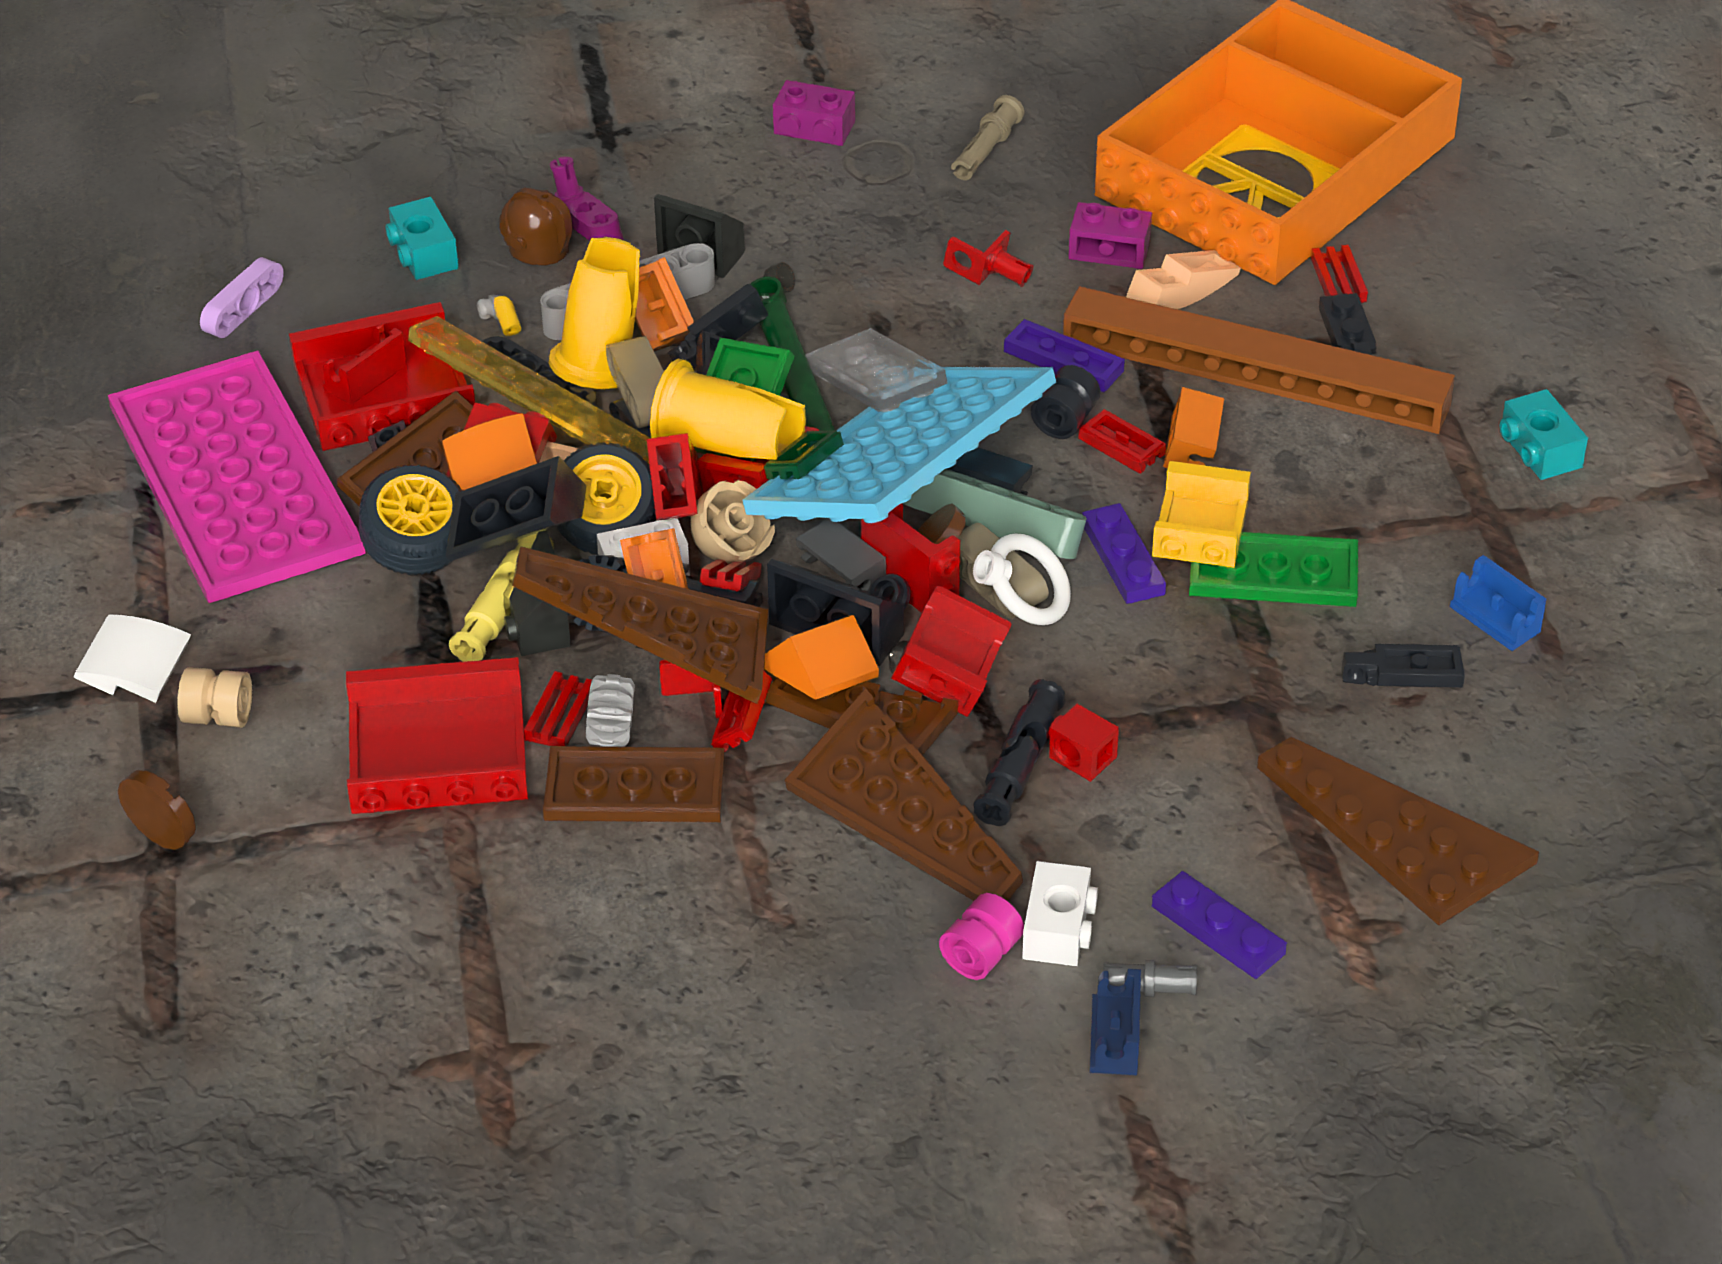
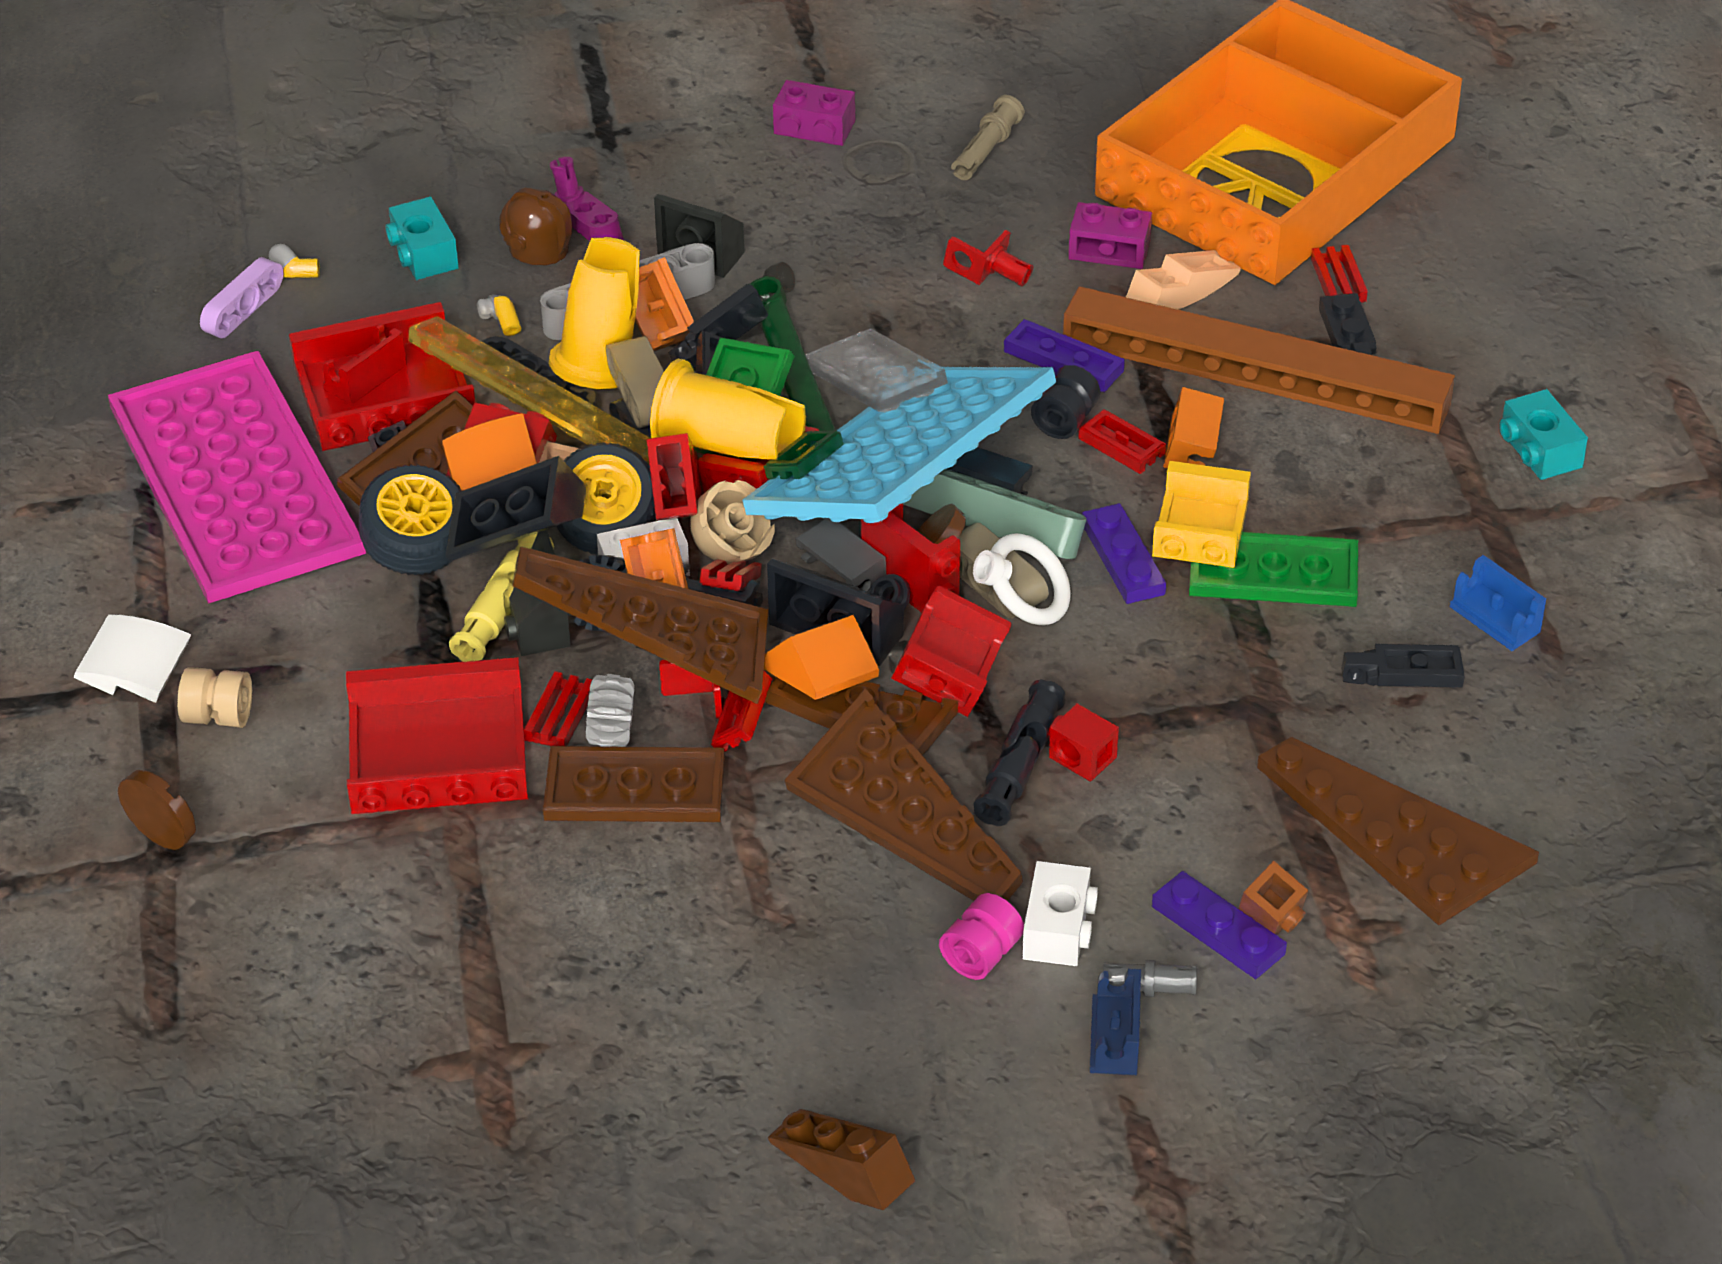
(292, 265): none -> yellow arm
(849, 1157): none -> reddish brown slope
(1275, 900): none -> dark orange brick

